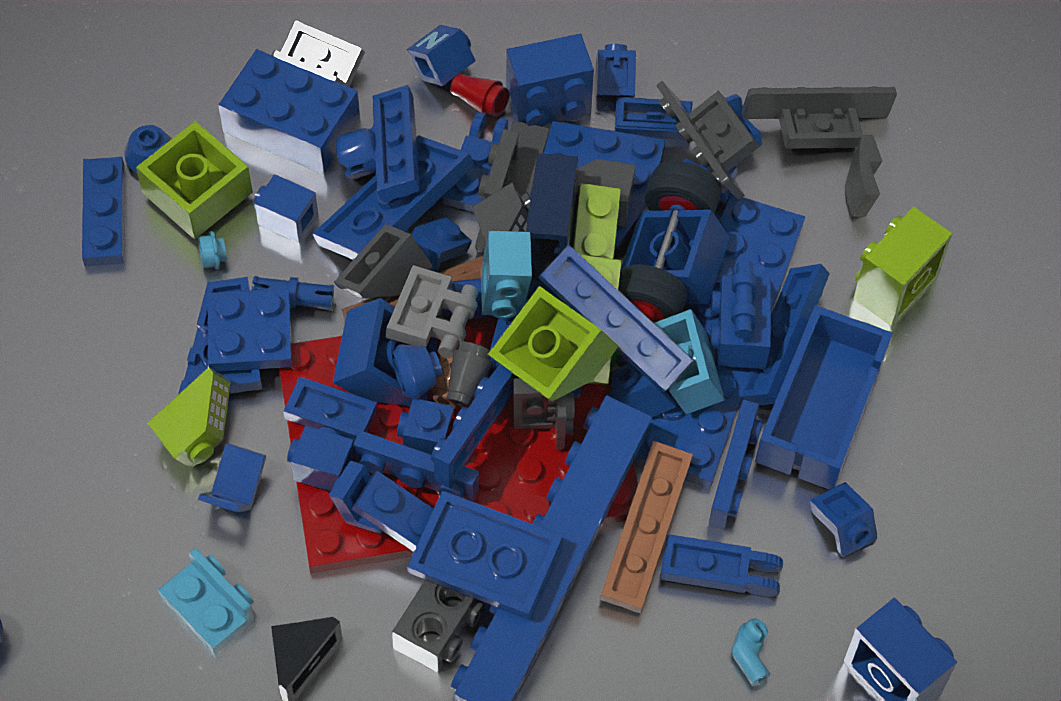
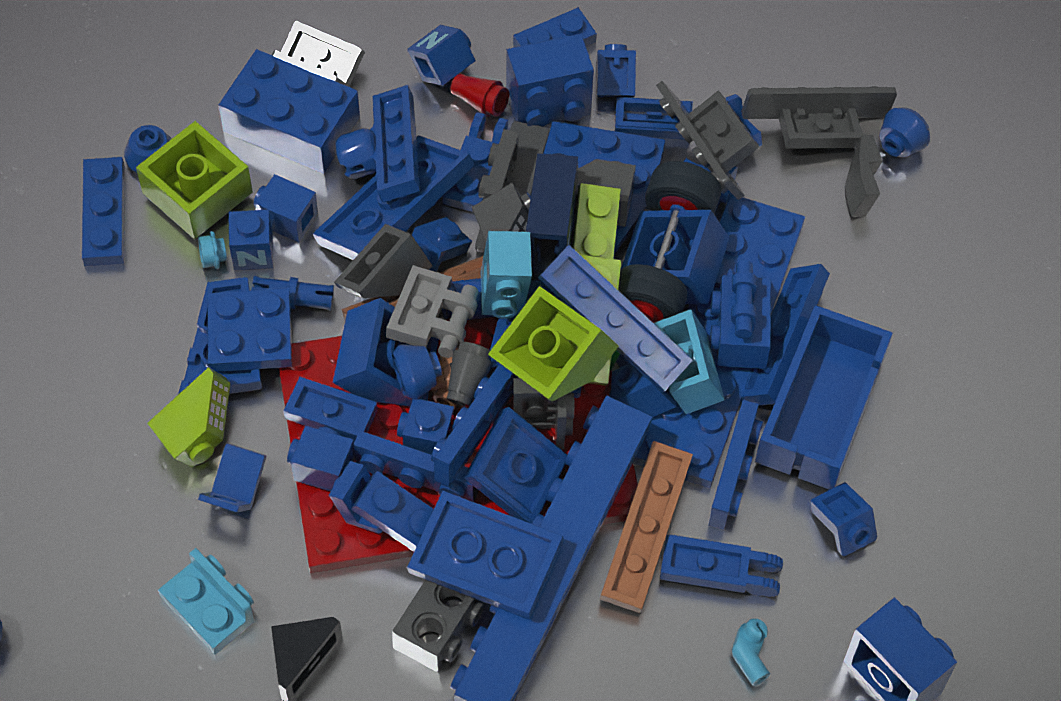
(251, 240): none -> blue brick
(516, 466): none -> blue plate
(564, 25): none -> blue plate
(901, 265): lime brick -> none
(904, 132): none -> blue cone

